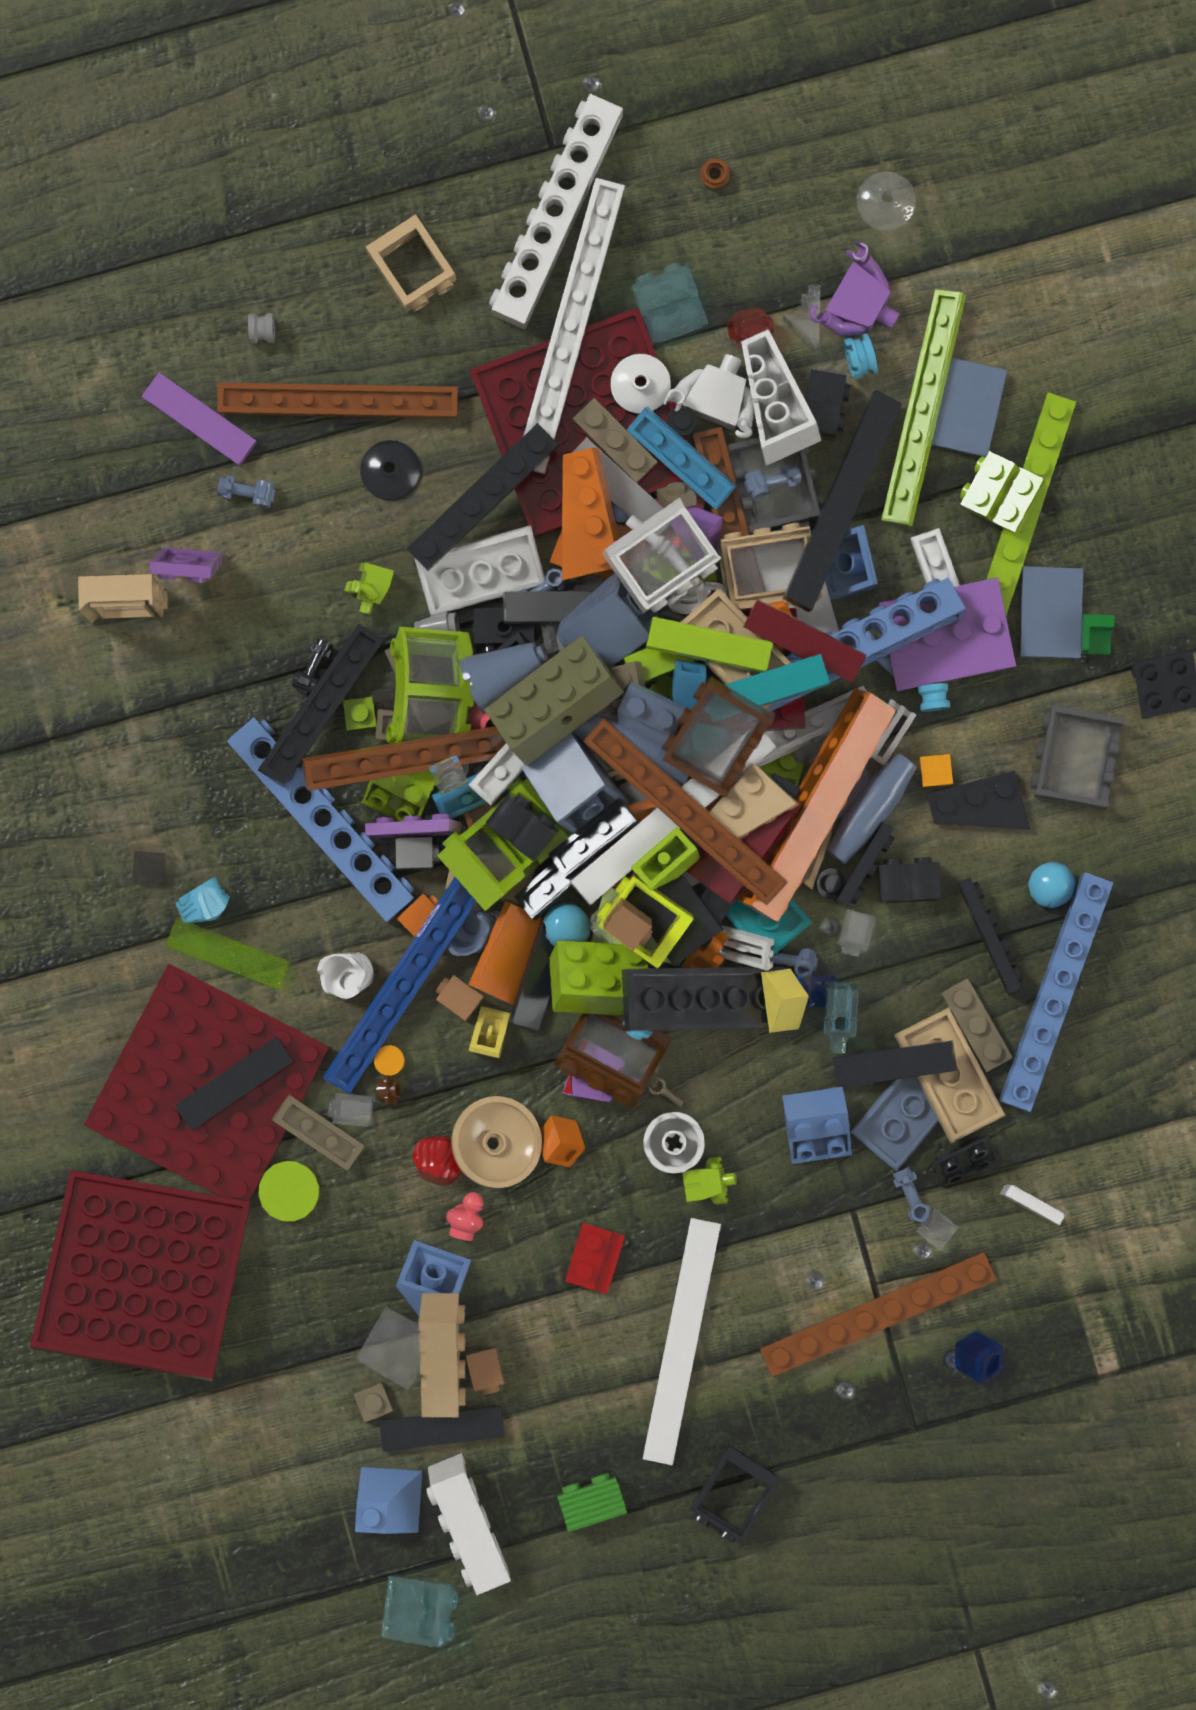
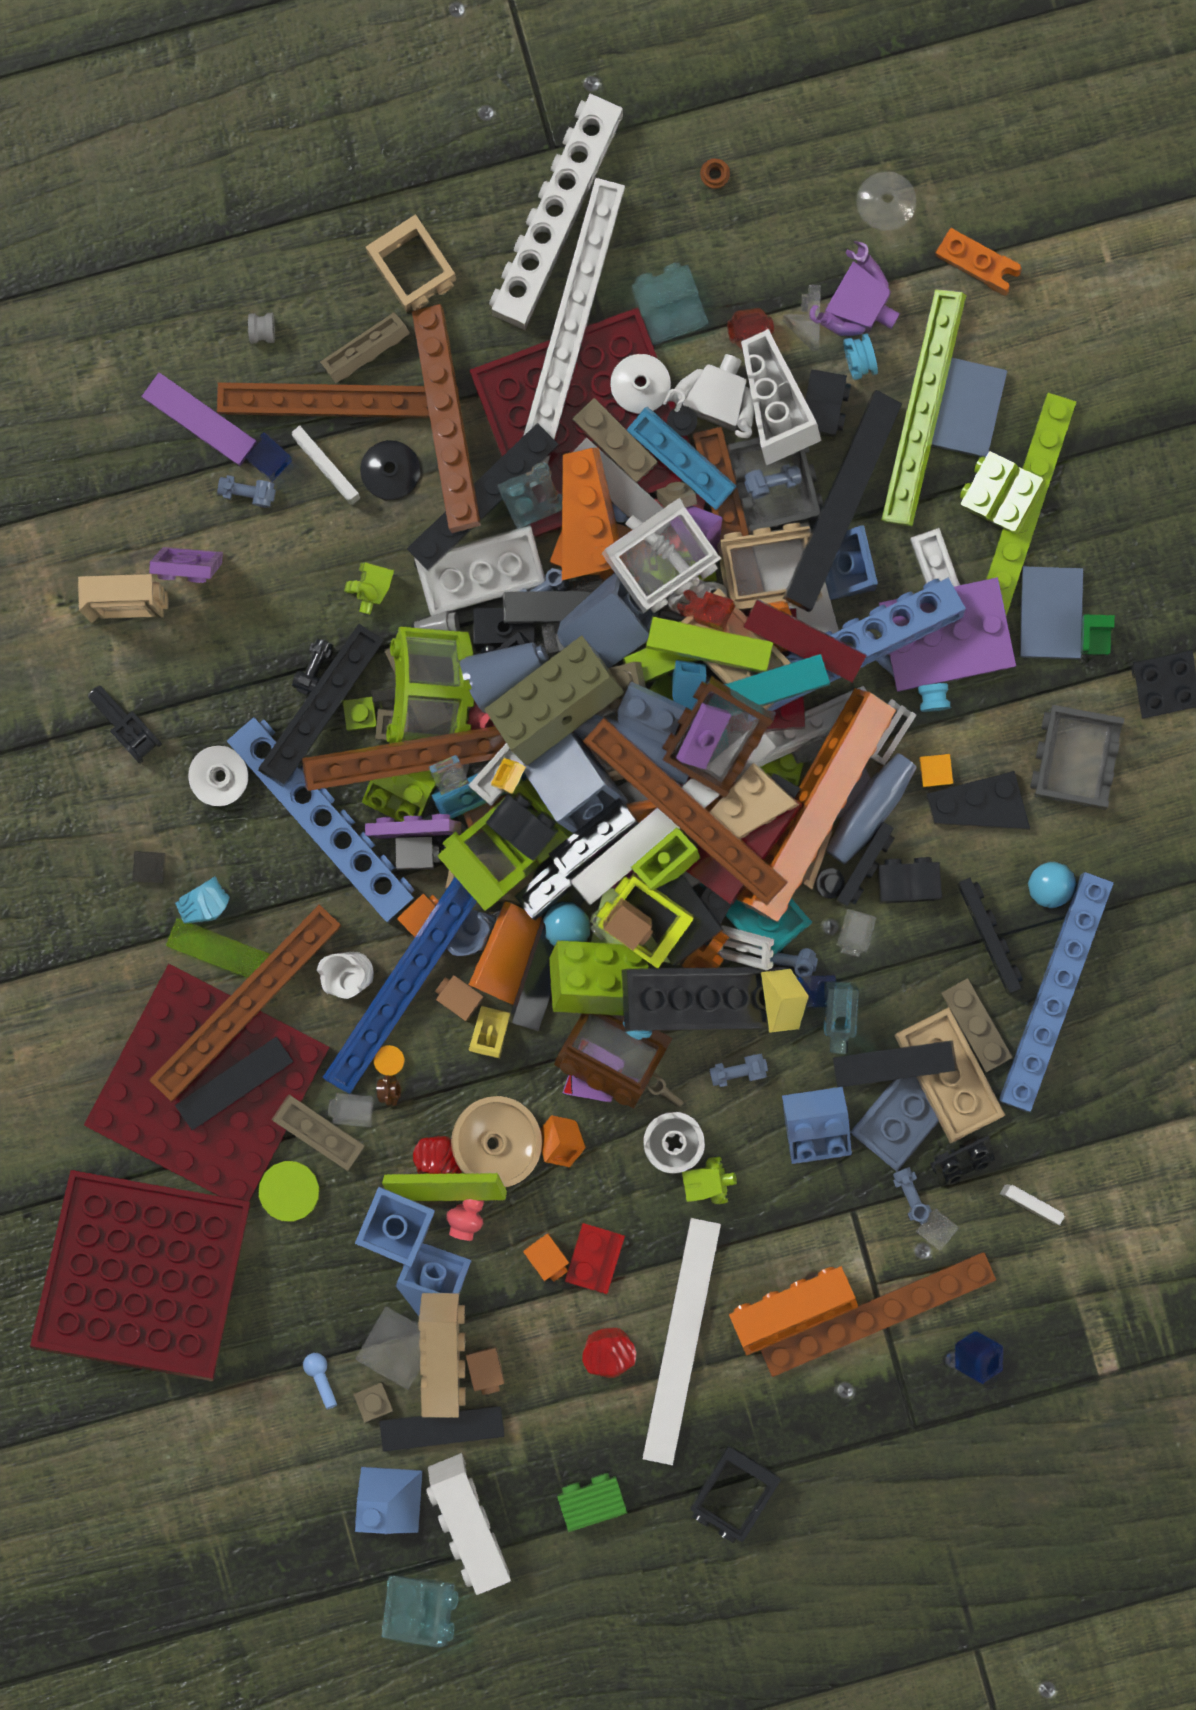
(127, 727): none -> black connector
(203, 775): none -> white dish
(245, 1003): none -> dark orange plate
(269, 458): none -> clear blue panel
(315, 1366): none -> light blue bar
(325, 465): none -> white tile
(365, 347): none -> dark tan plate
(395, 1226): none -> medium blue slope
(446, 418): none -> dark orange plate
(446, 1186): none -> lime tile
(508, 775): none -> yellow tile
(522, 500): none -> clear light blue plate
(547, 1258): none -> orange brick
(608, 1353): none -> red hair
(703, 736): none -> medium lavender plate
(709, 611): none -> clear red plate
(754, 1067): none -> sand blue bar
(793, 1309): none -> orange brick
(977, 261): none -> orange plate

